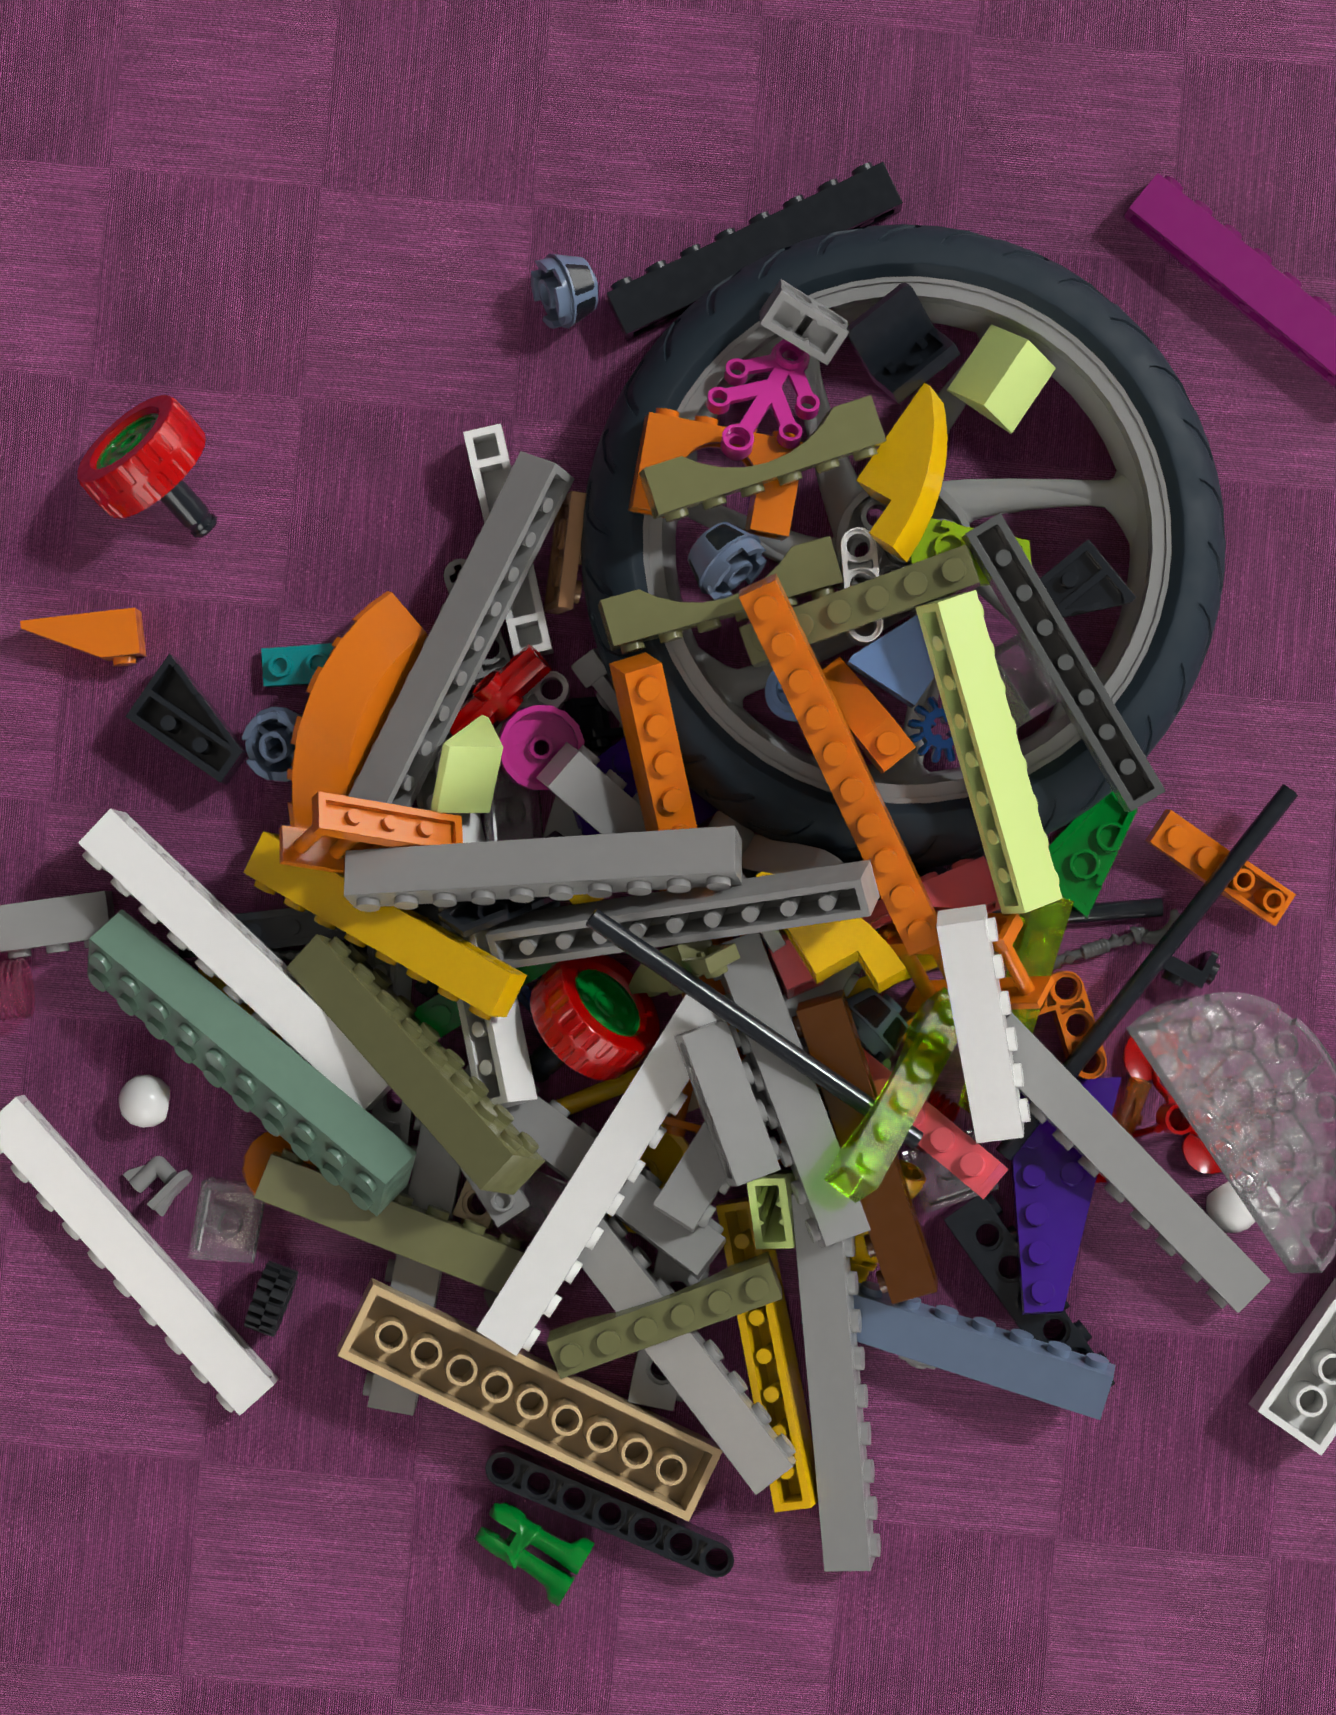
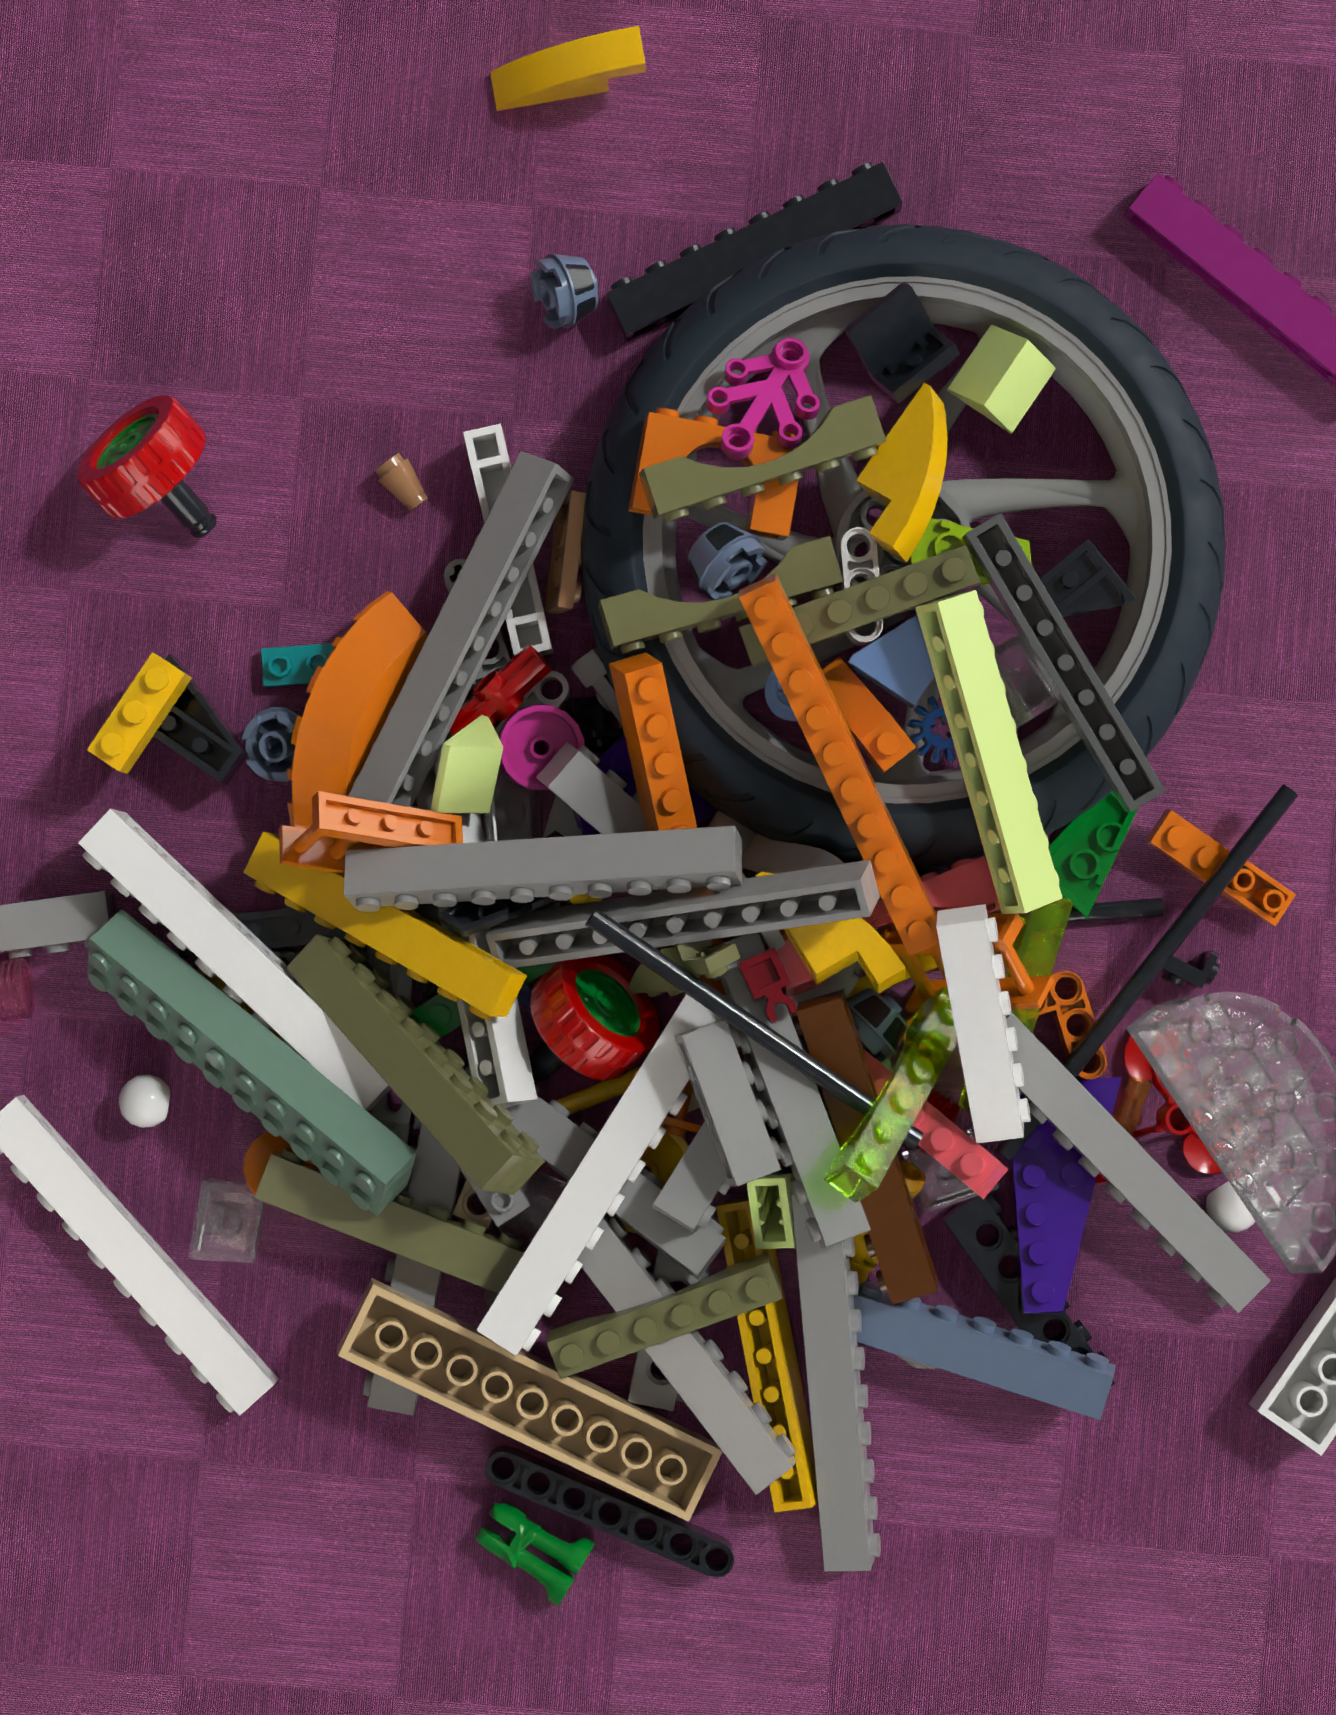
(104, 634): orange slope -> none
(139, 713): none -> yellow brick
(159, 1167): light grey piece -> none
(271, 1298): black tyre -> none
(401, 481): none -> medium nougat cone
(569, 69): none -> yellow slope
(765, 978): none -> dark red plate
(803, 322): light grey brick -> none
(1103, 945): dark grey piece -> none

